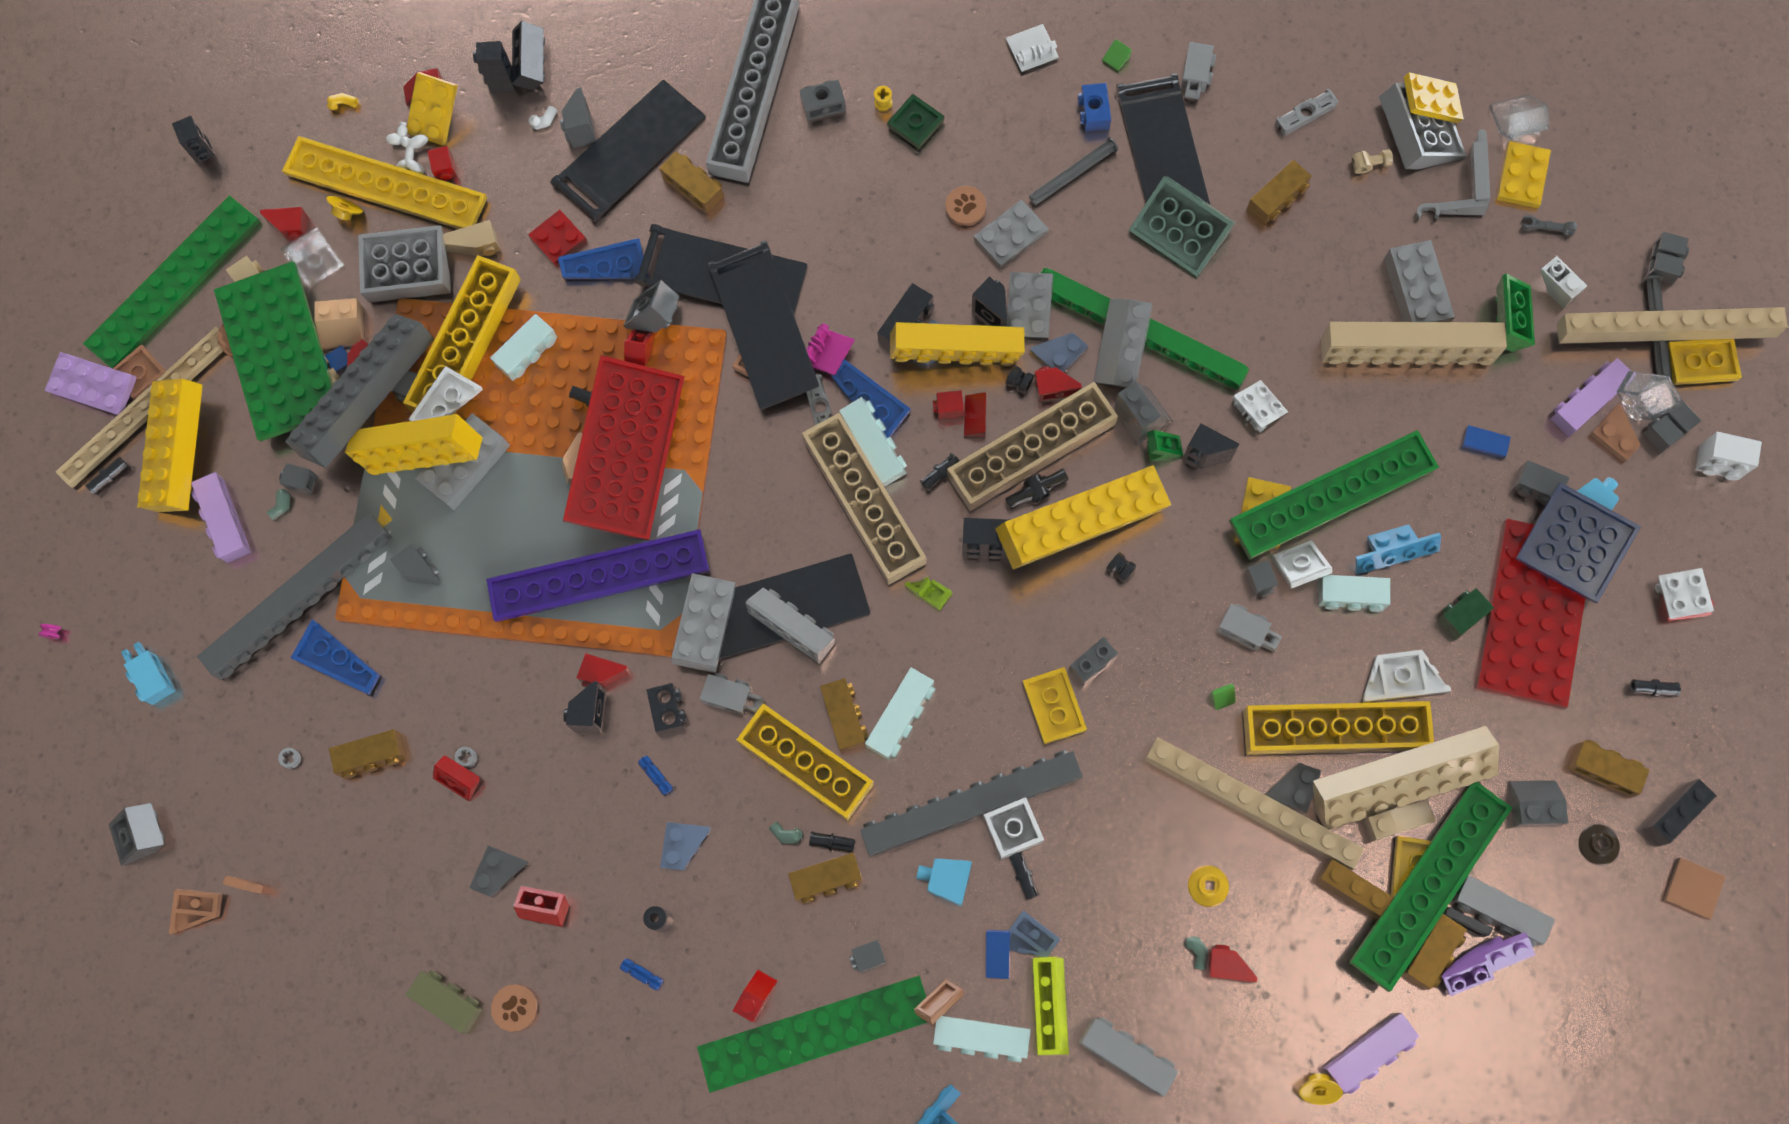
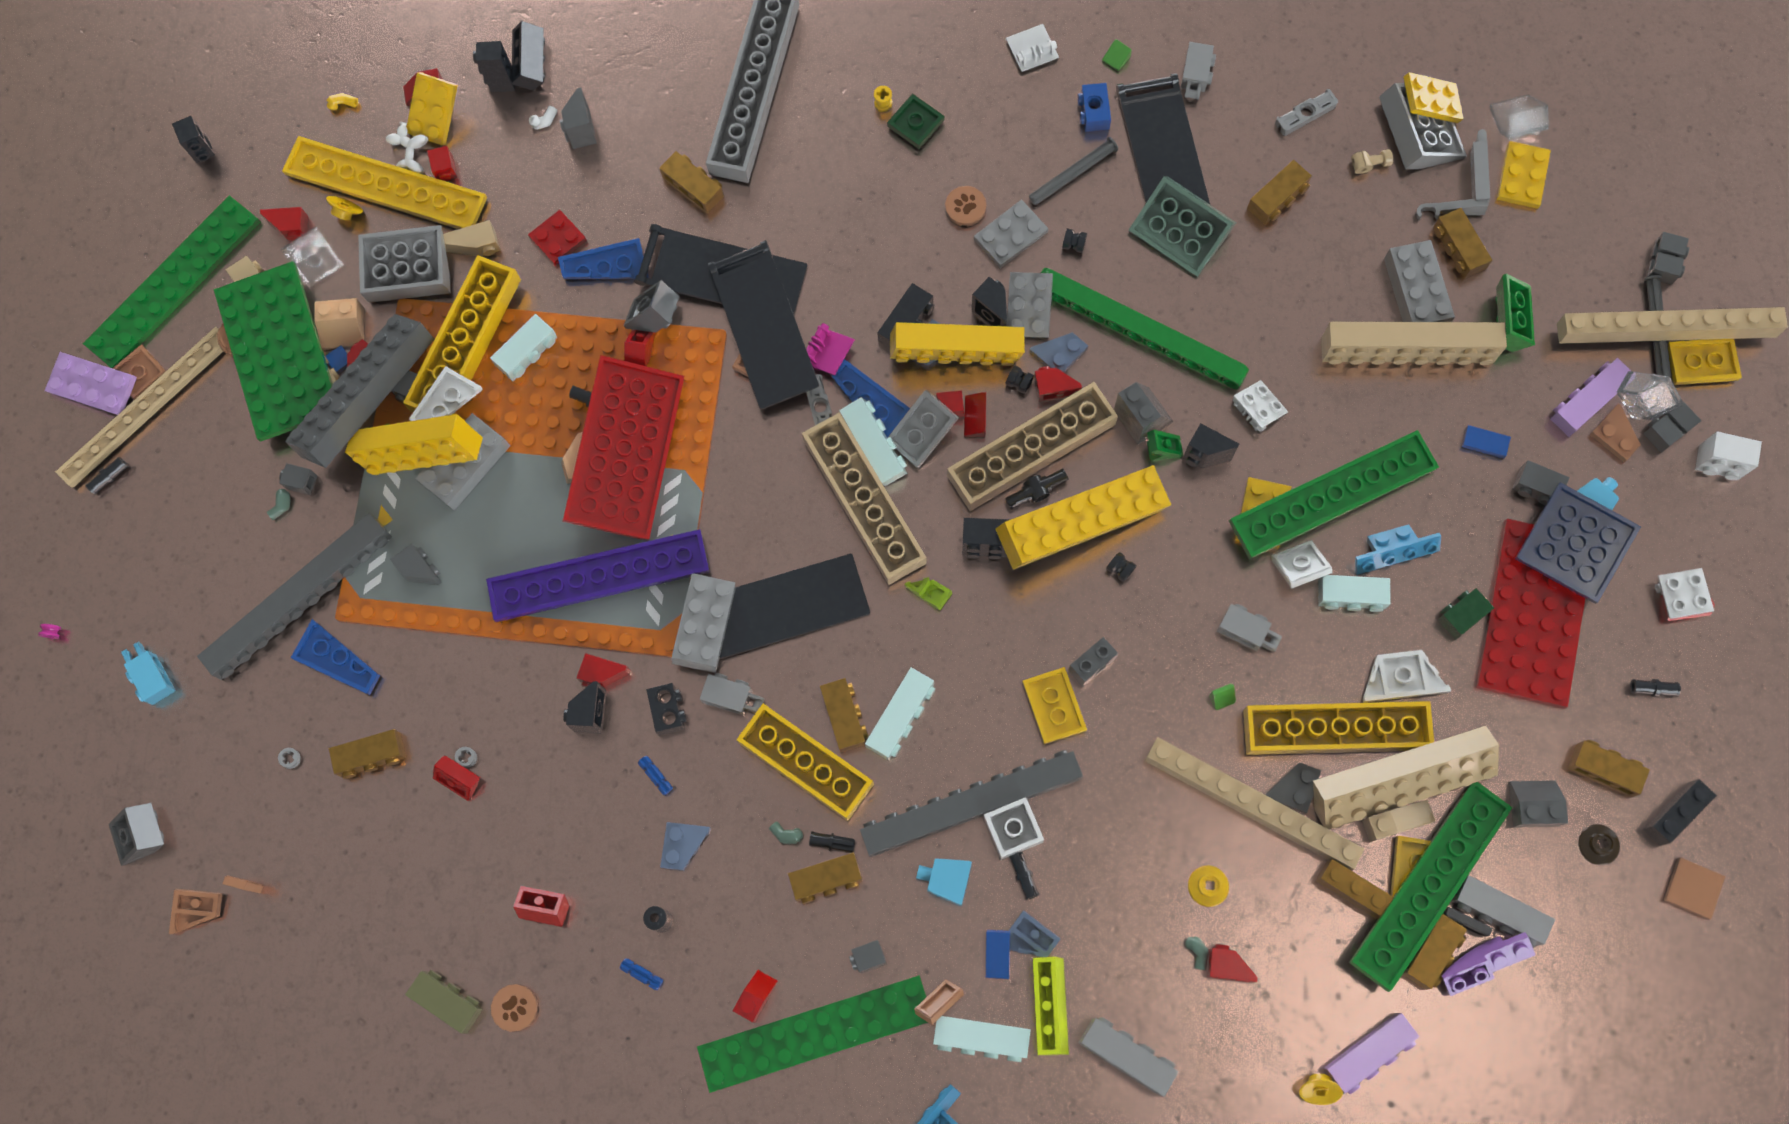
(170, 445): yellow brick -> none
(220, 517): lavender brick -> none
(495, 871): dark grey wing -> none
(629, 148): black flag -> none
(790, 624): light grey slope -> none
(818, 108): dark grey brick -> none
(923, 428): none -> light grey plate
(939, 472): black pin -> none
(1074, 240): none -> black wheel
(1123, 342): light grey slope -> none
(1261, 579): dark grey brick -> none
(1462, 243): none -> pearl gold brick
(1561, 282): white slope -> none
(1567, 228): dark grey piece -> none

